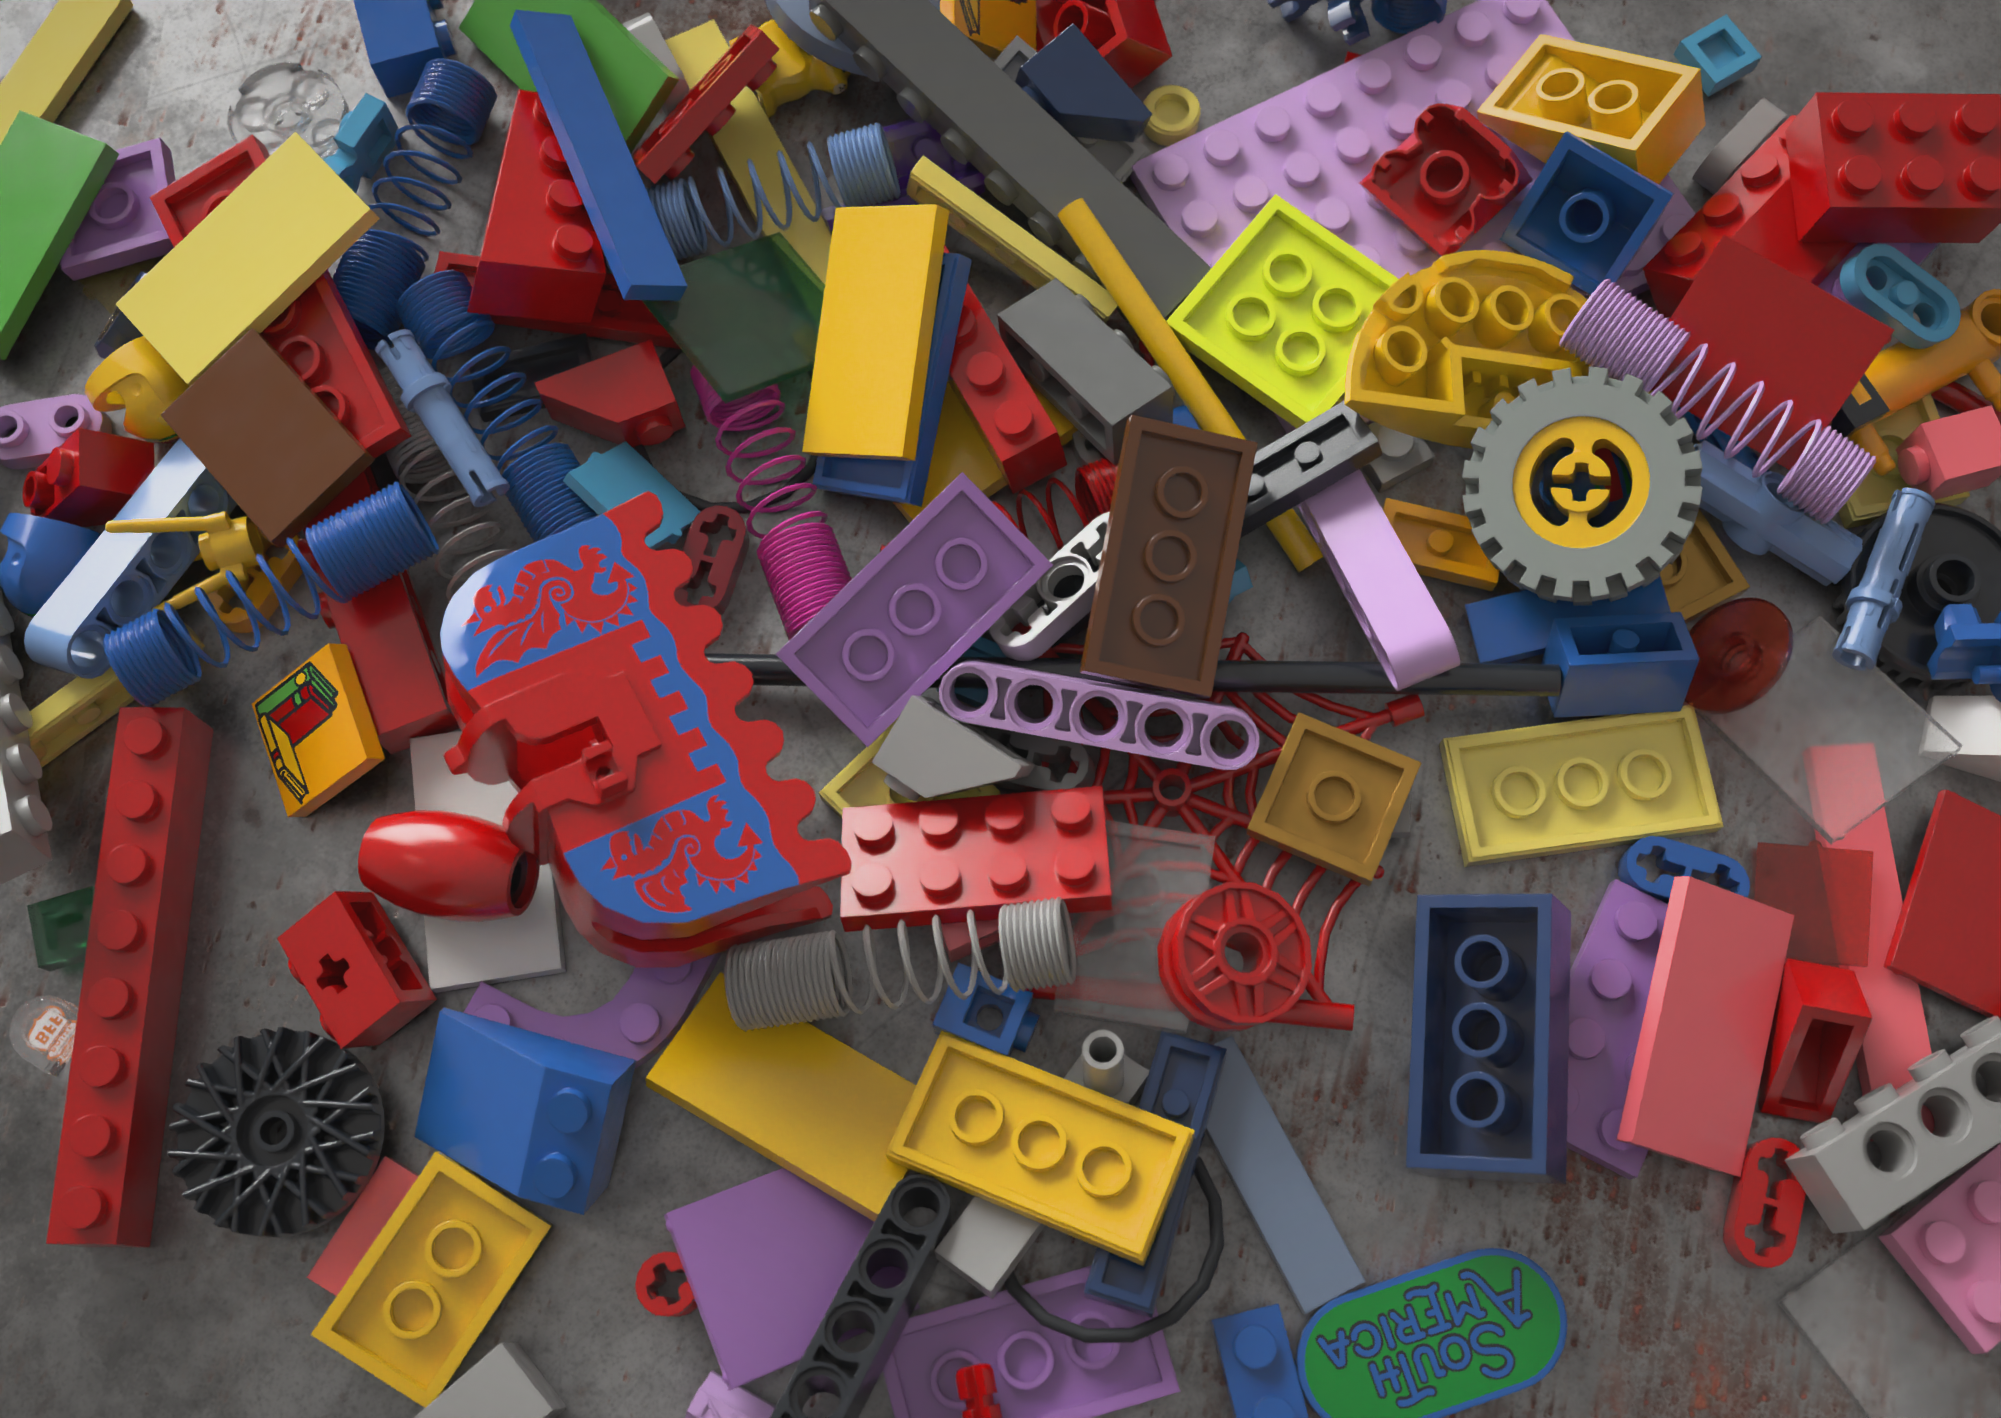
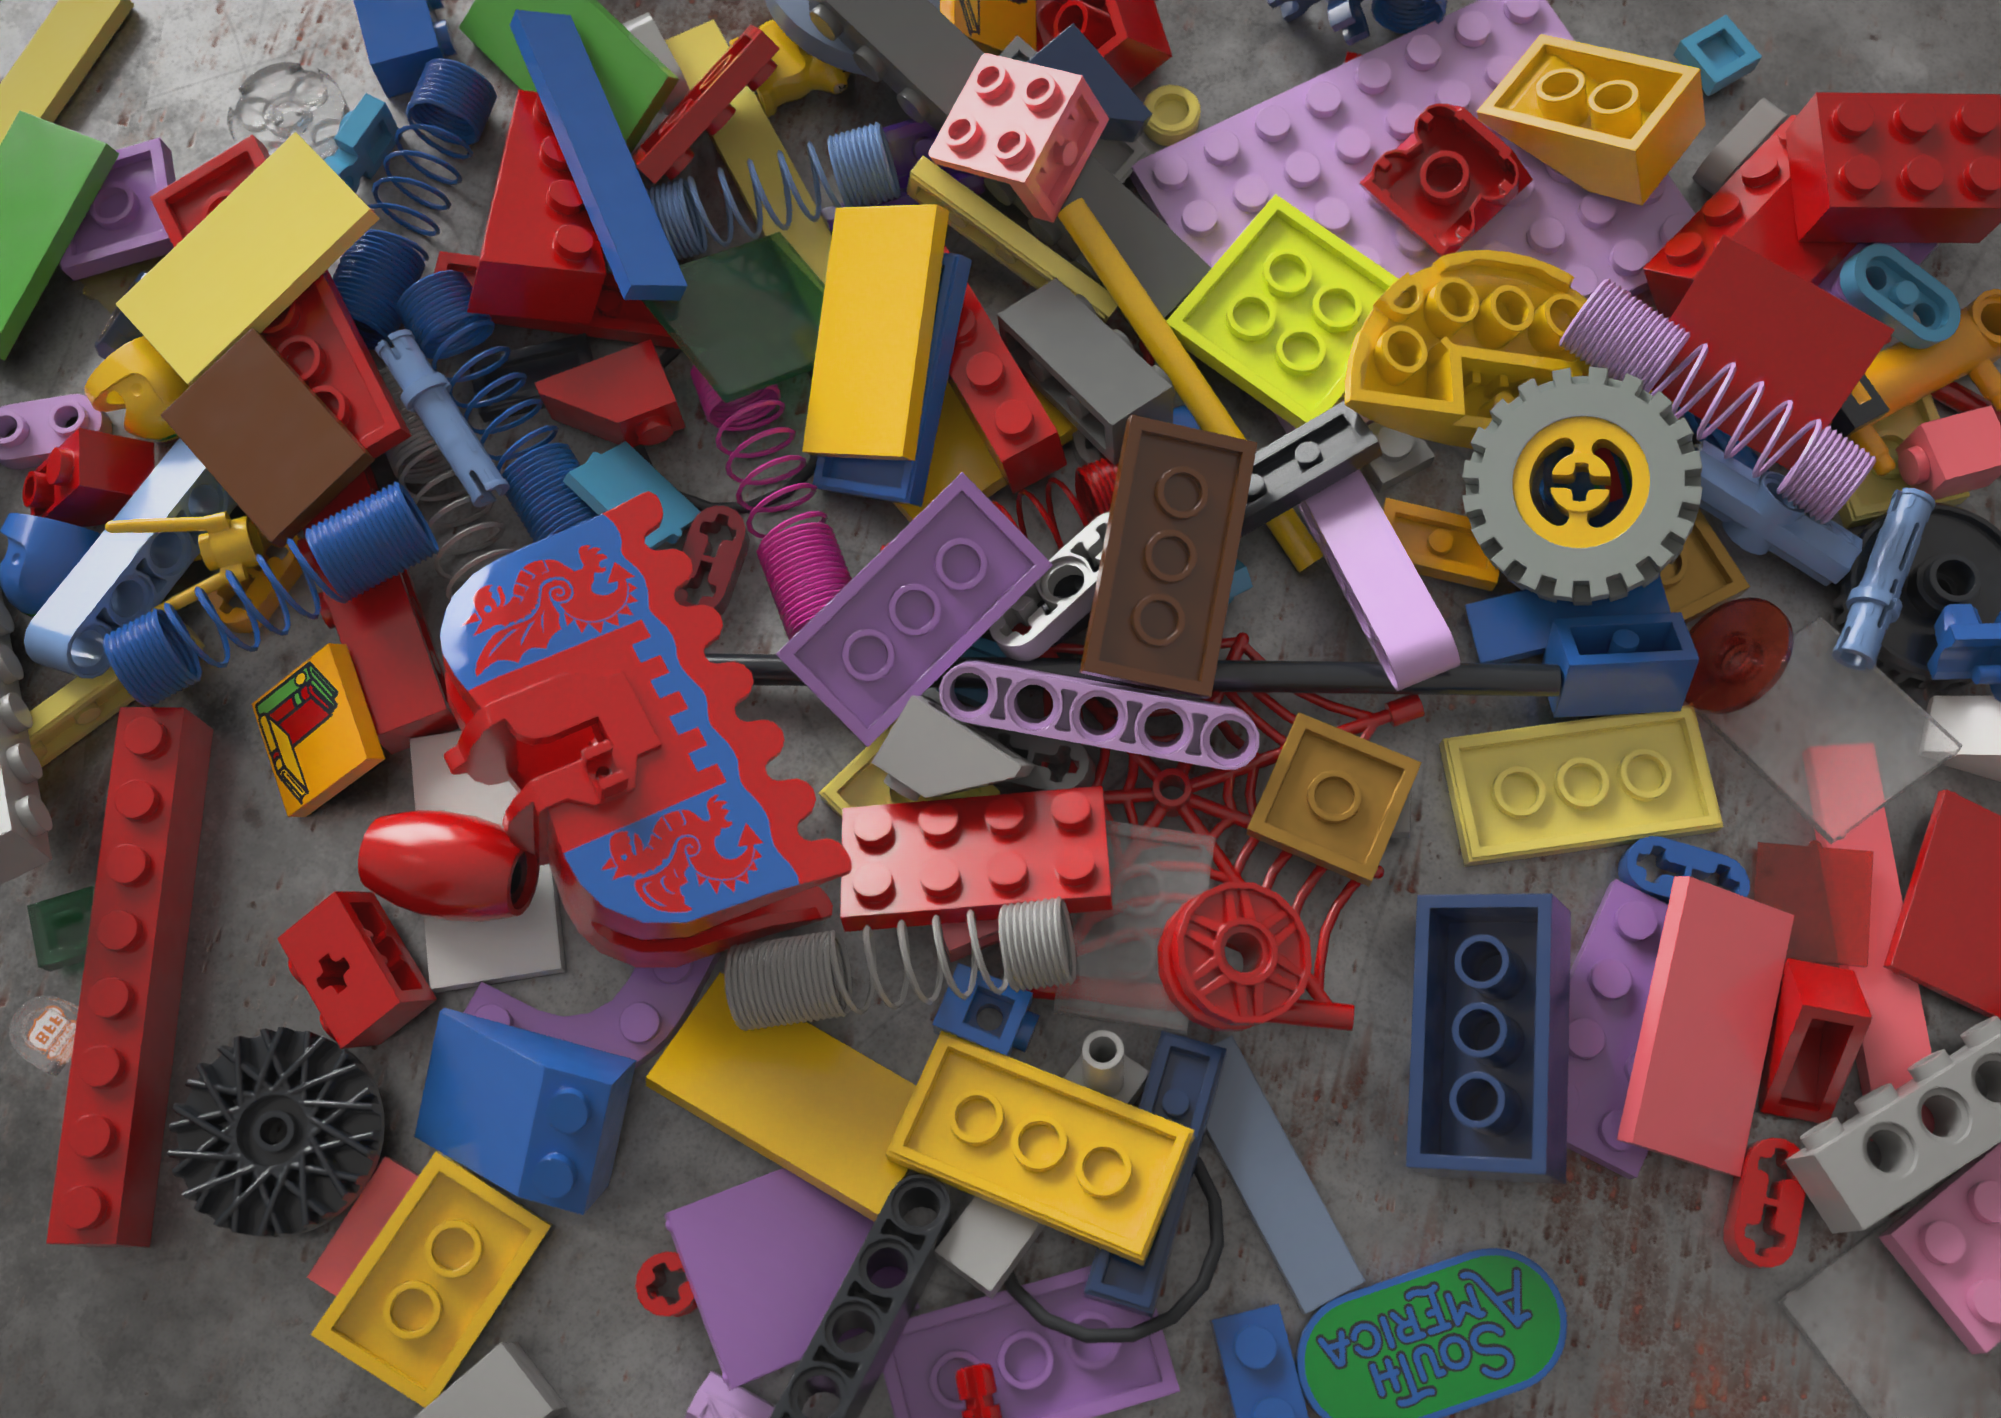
(1023, 129): none -> coral bracket
(1586, 214): blue slope -> none

